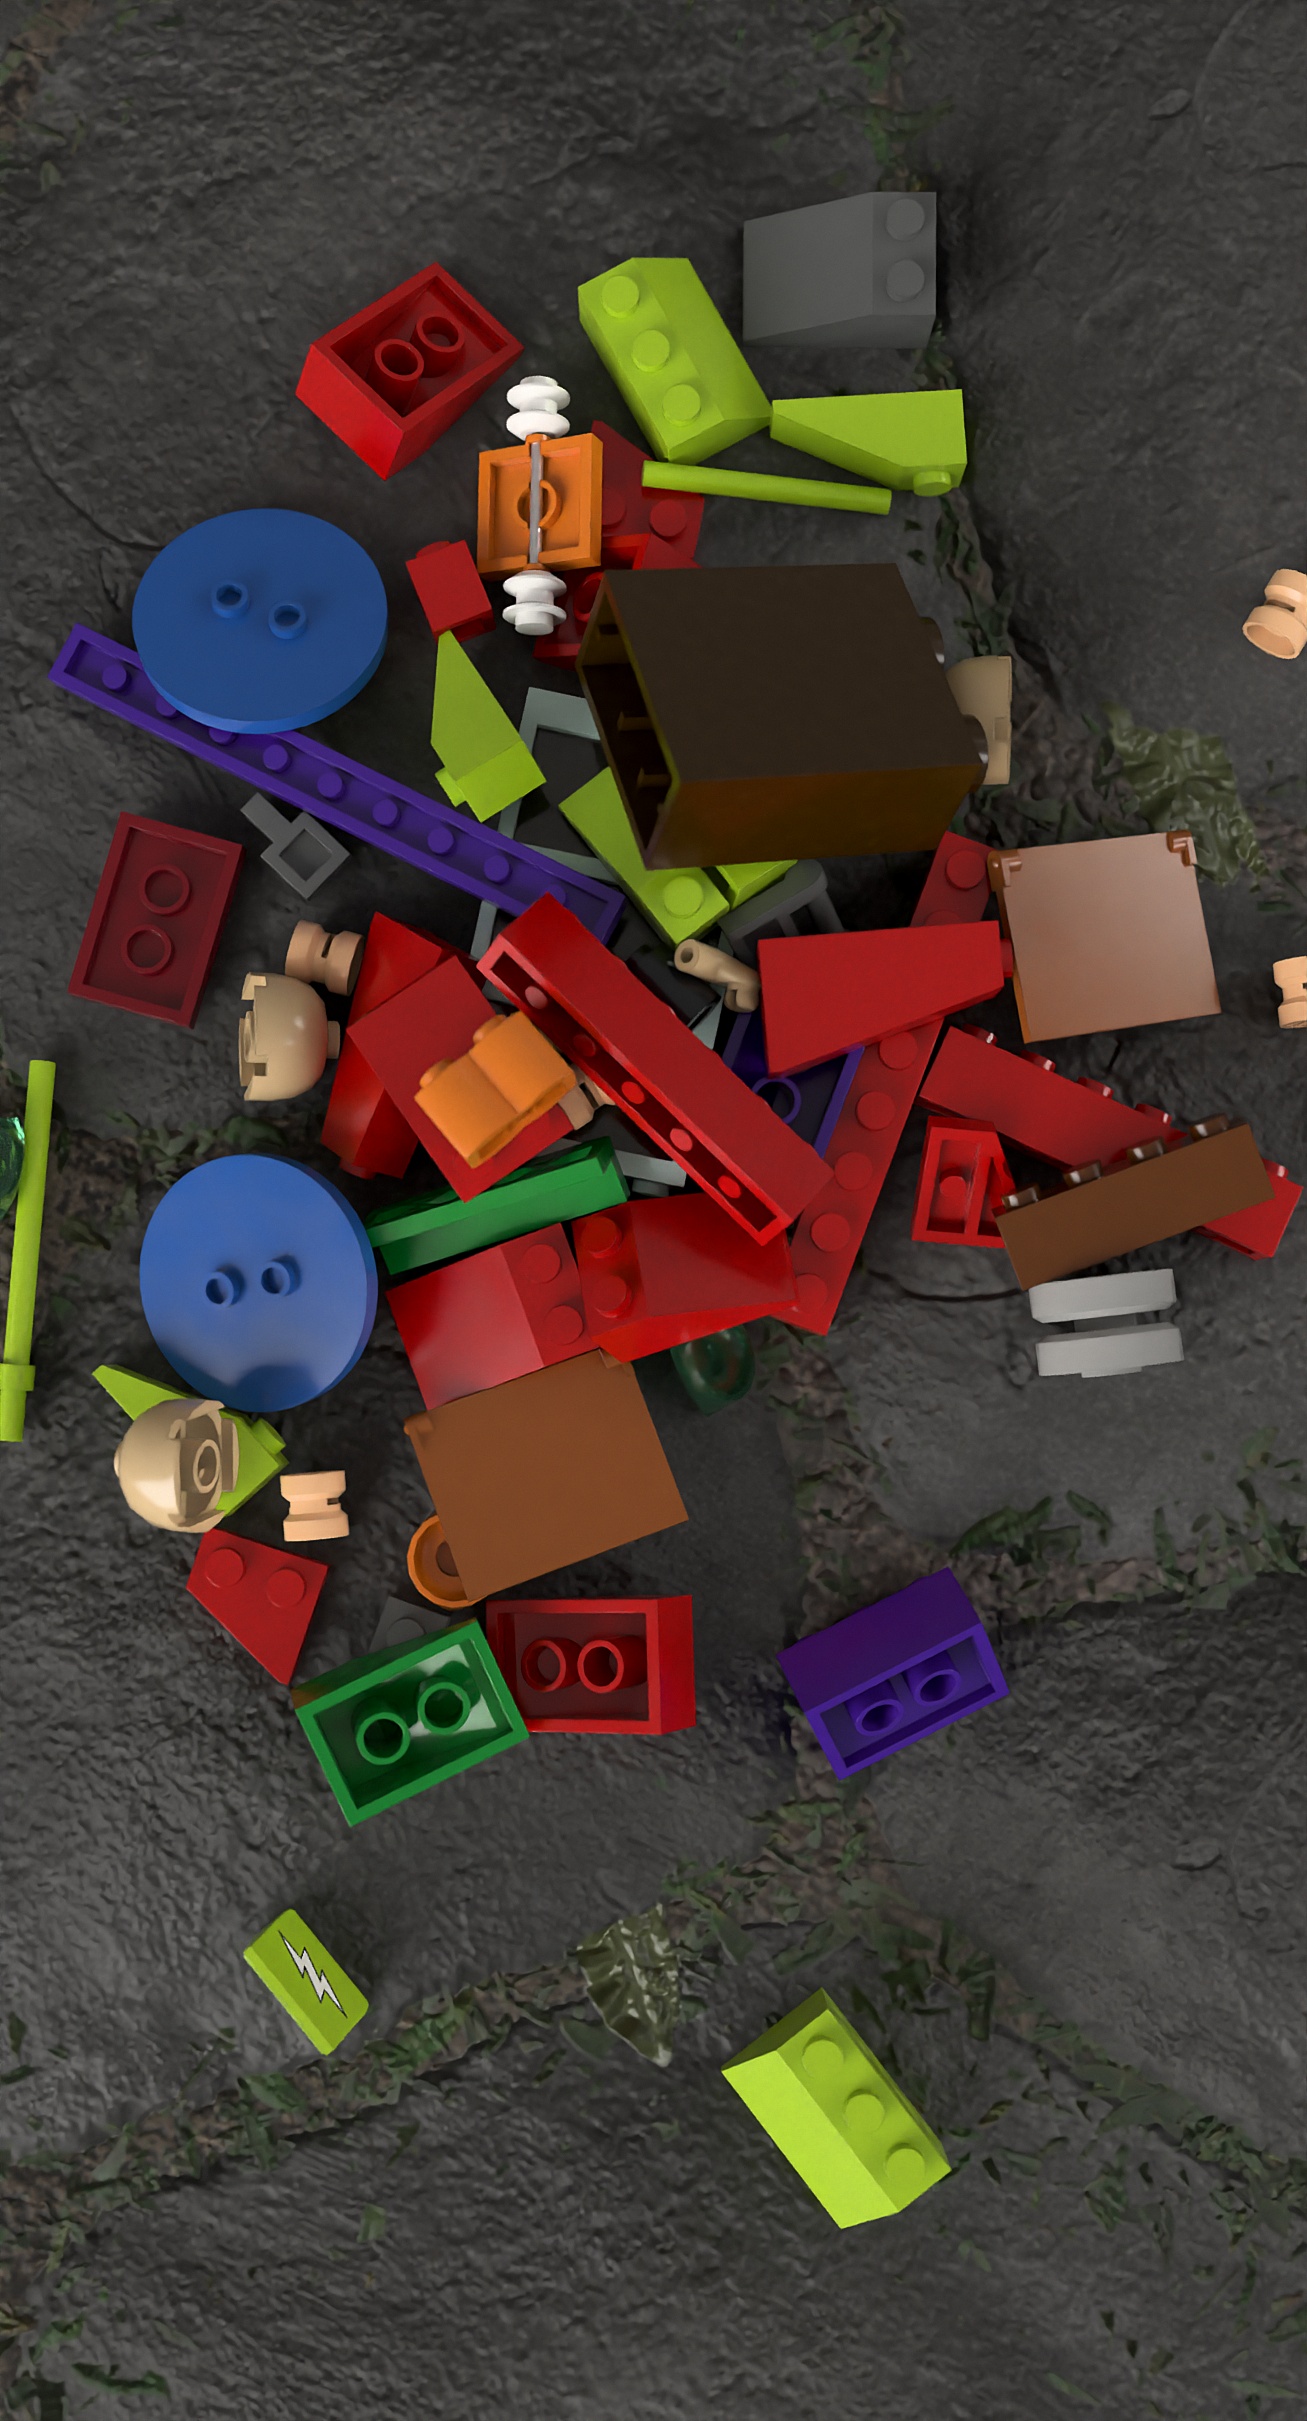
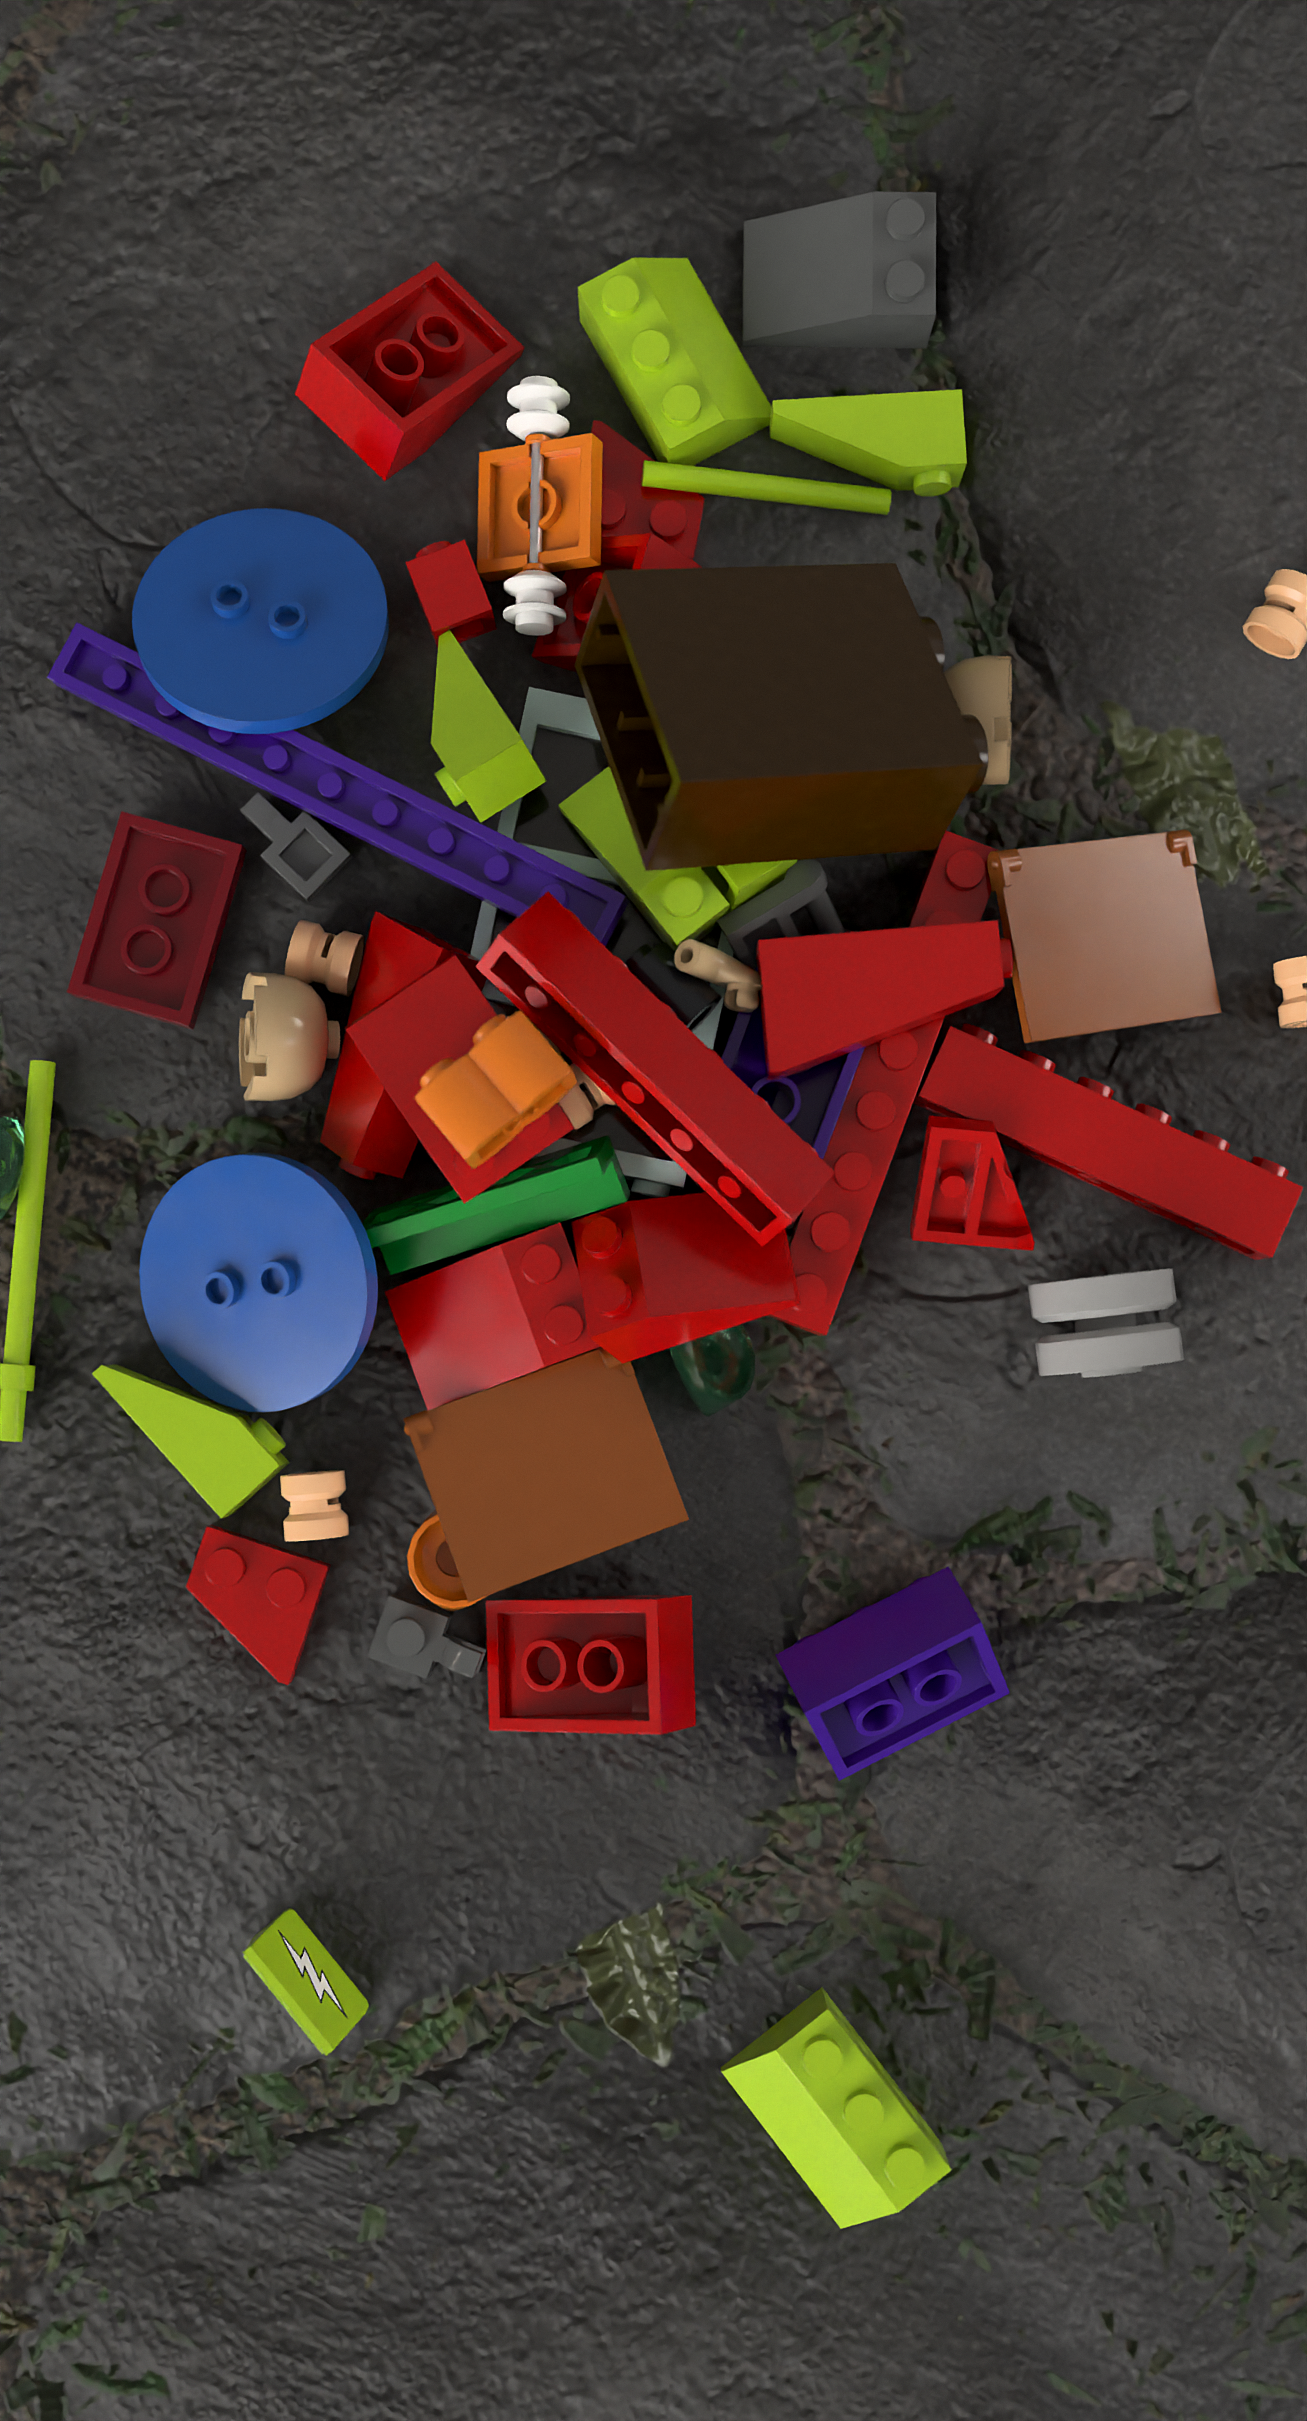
(178, 1464): tan cylinder -> none
(407, 1717): green slope -> none
(1132, 1201): reddish brown brick -> none

